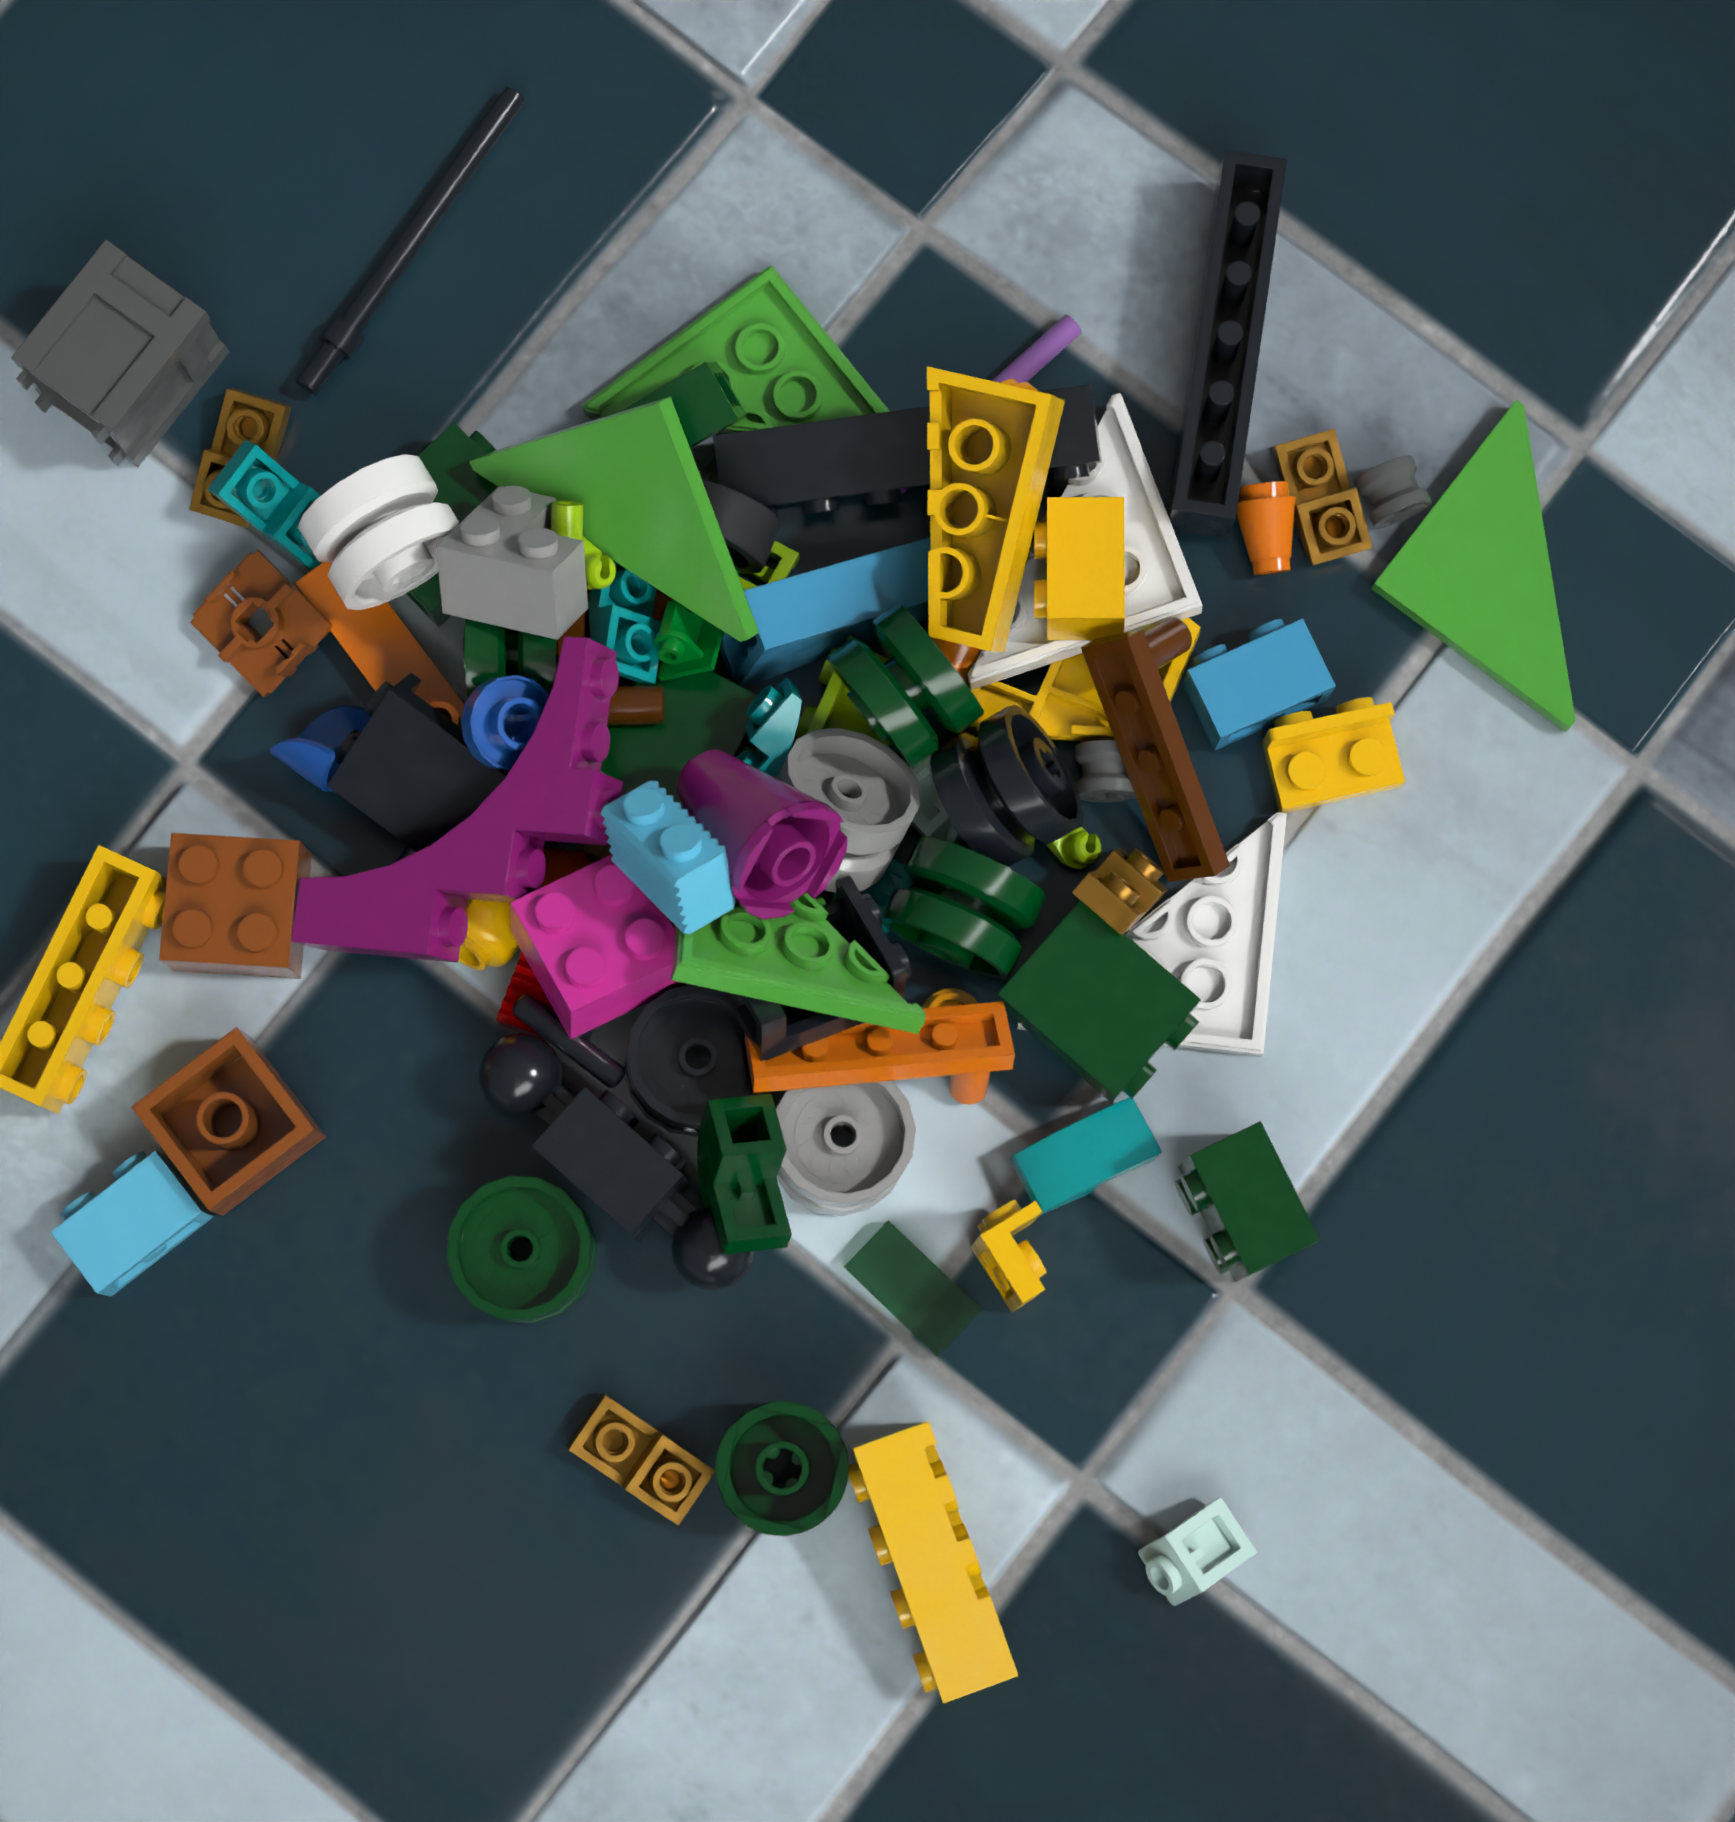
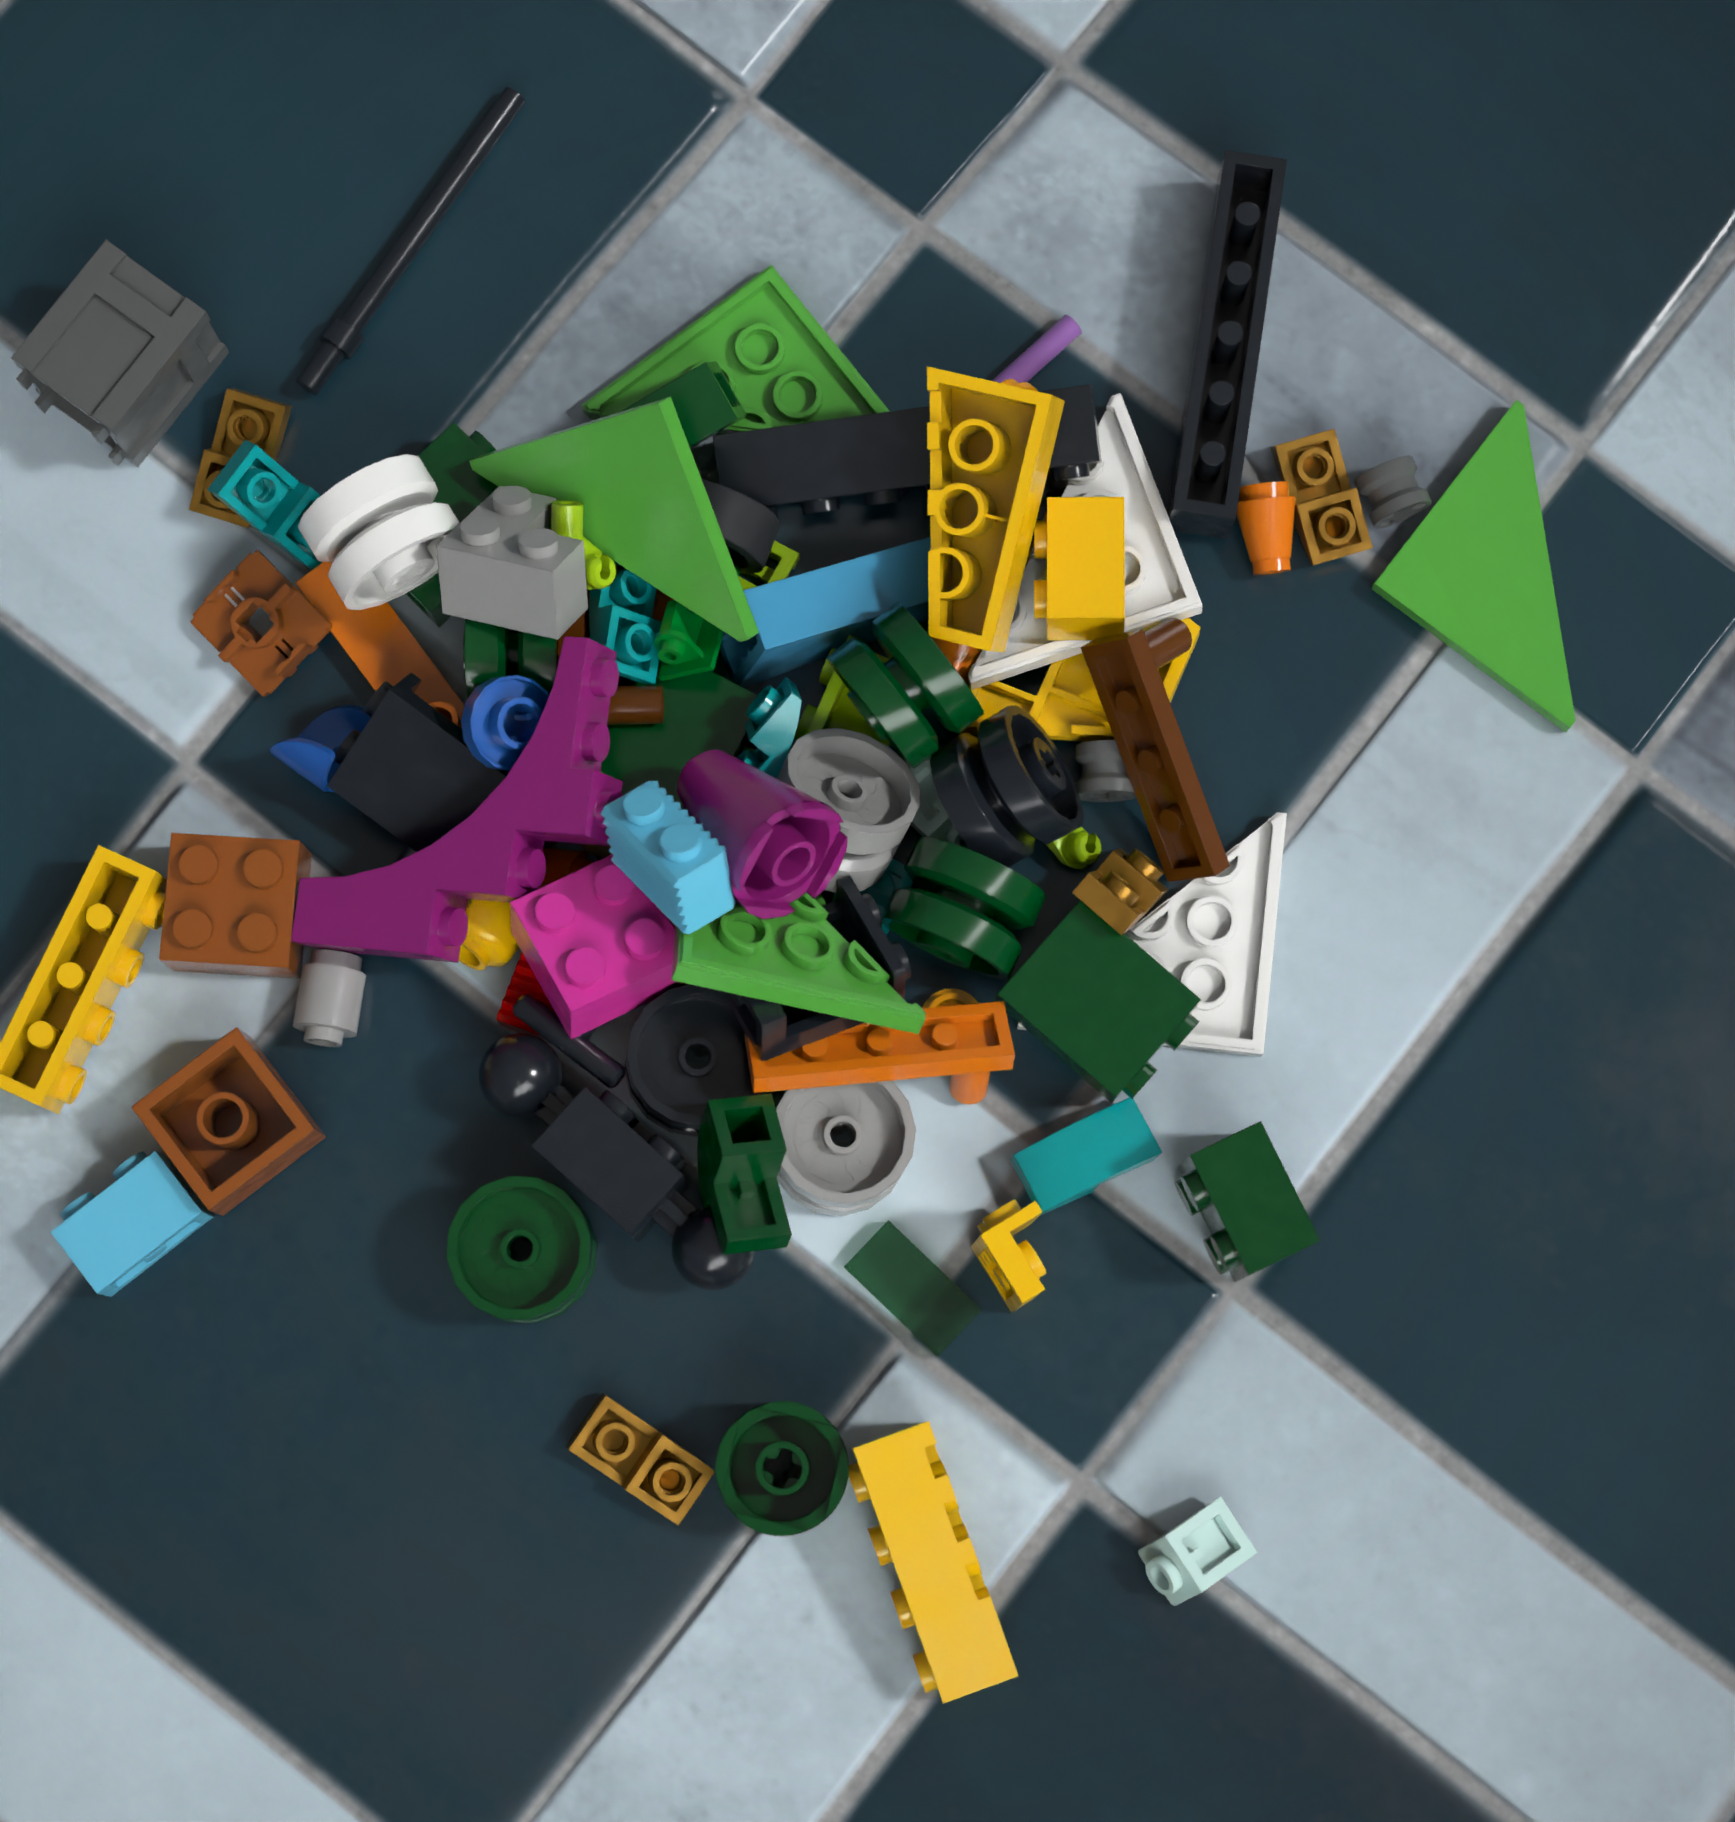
(330, 997): none -> light grey brick
(1257, 682): dark azure brick -> none
(1332, 755): yellow bracket -> none

